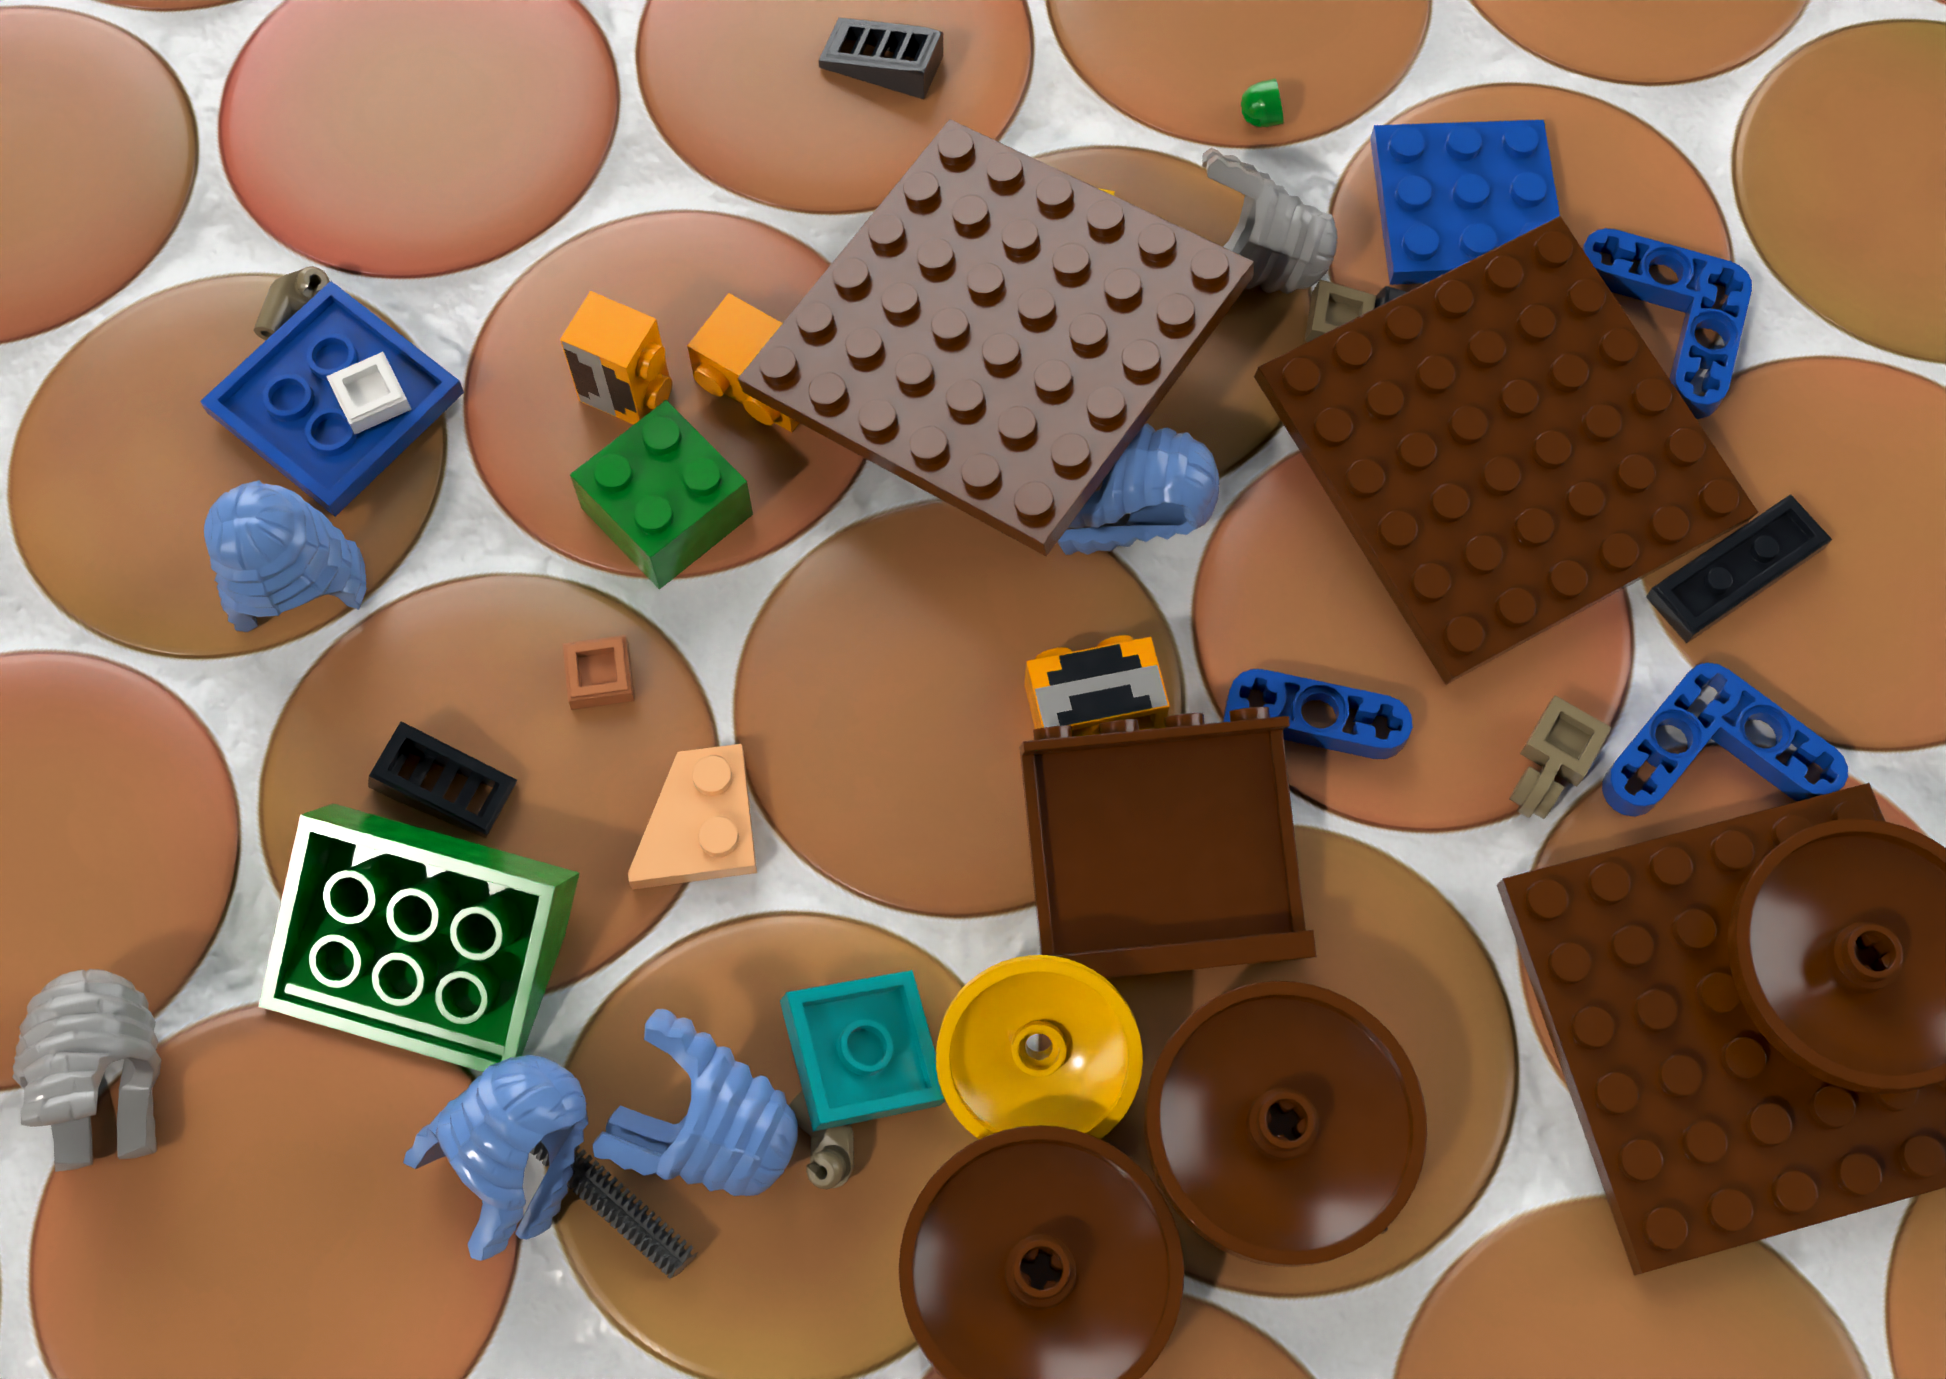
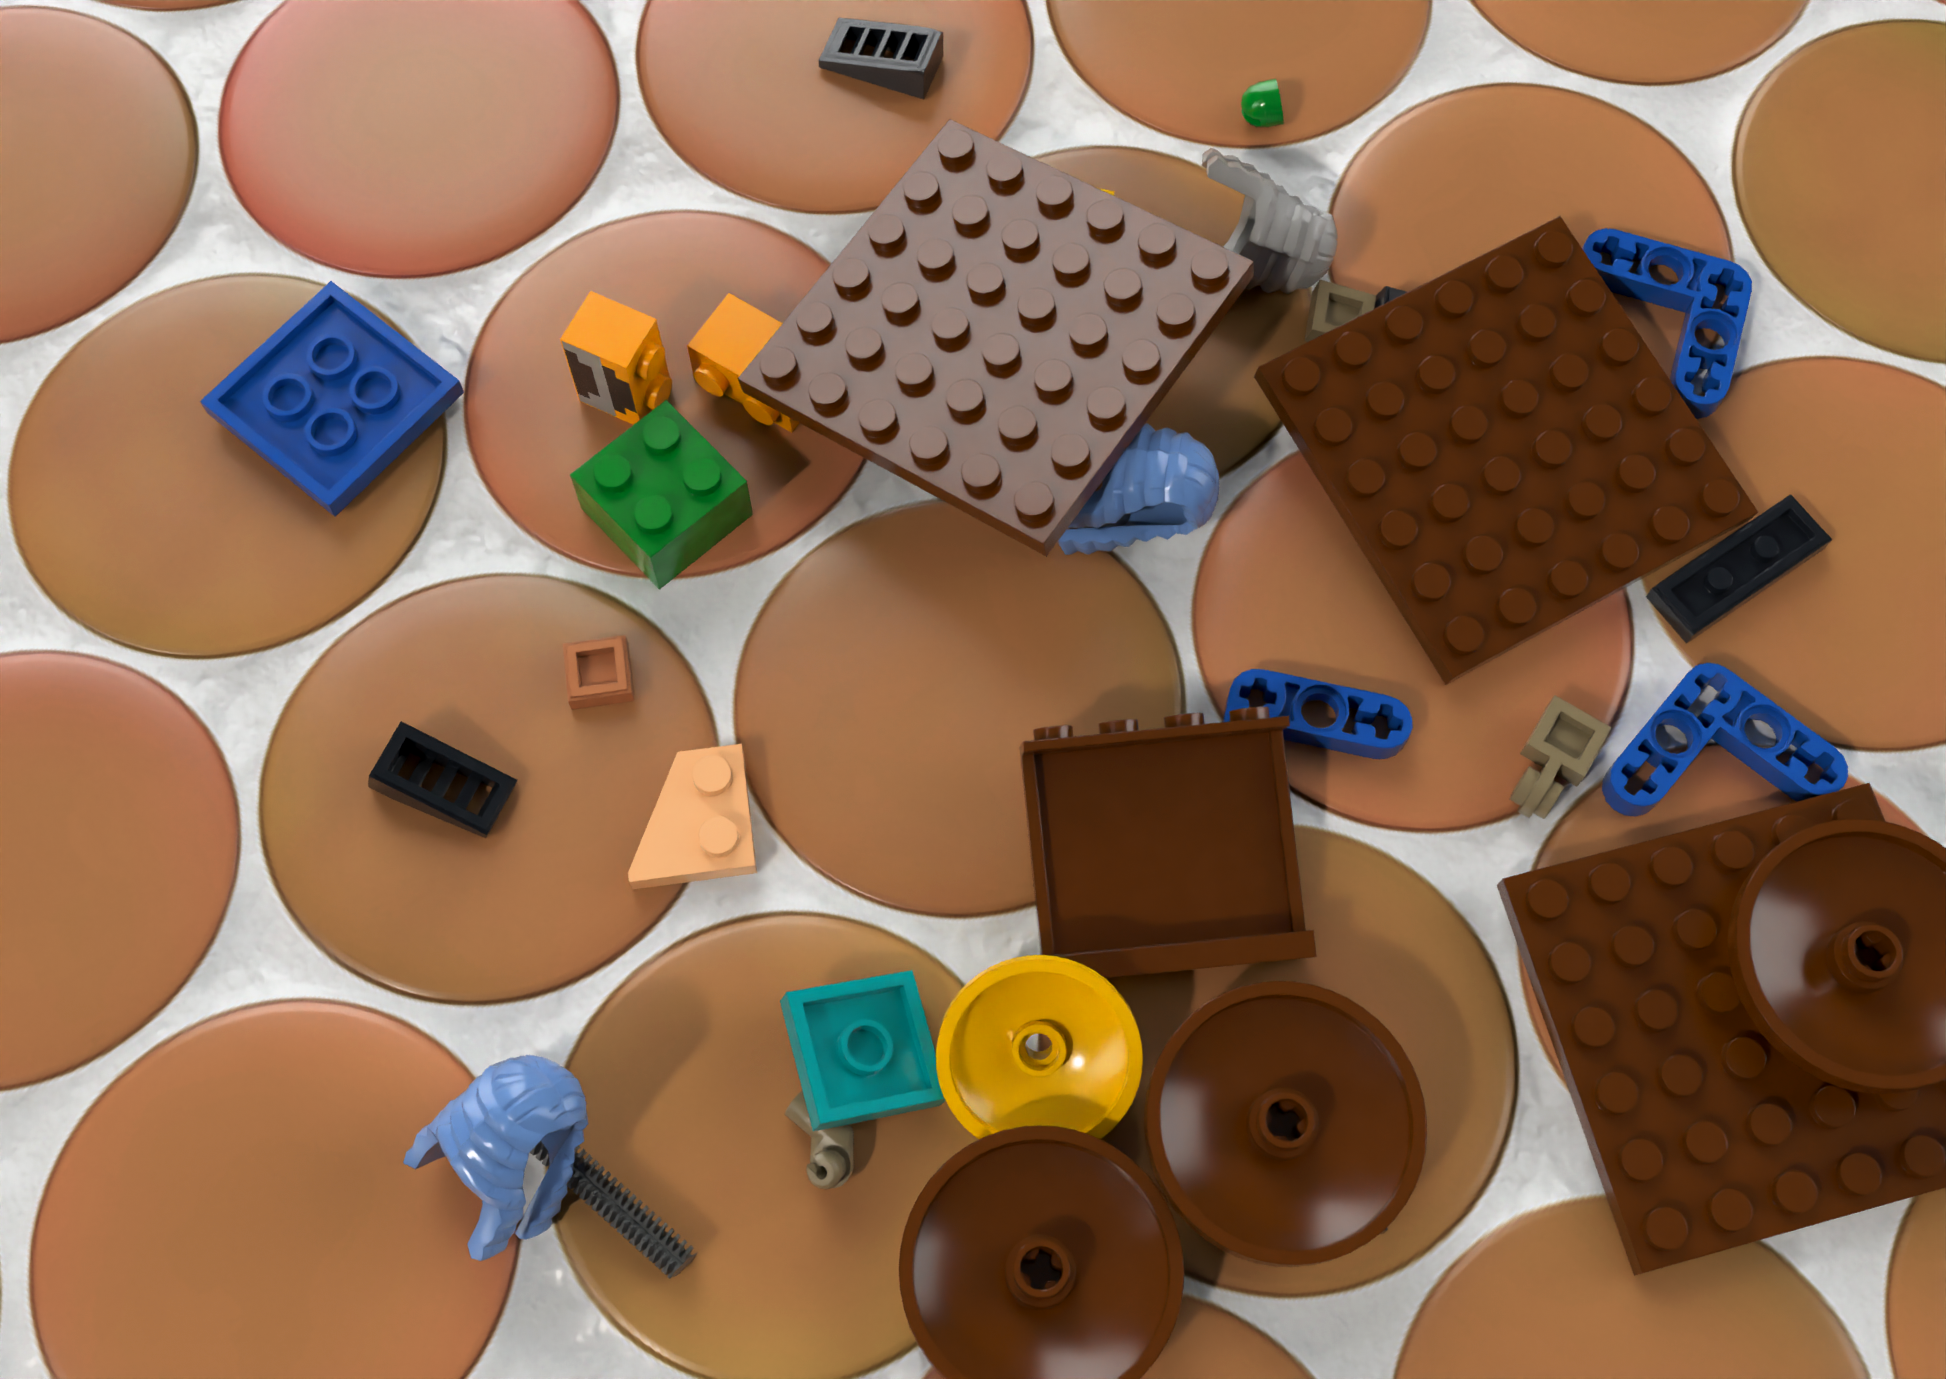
(62, 1054): light grey hair -> none
(277, 554): medium blue hair -> none
(287, 297): dark tan arm -> none
(369, 393): white tile -> none
(415, 937): green slope -> none
(734, 1130): medium blue hair -> none
(1097, 686): brick -> none
(1458, 191): blue plate -> none

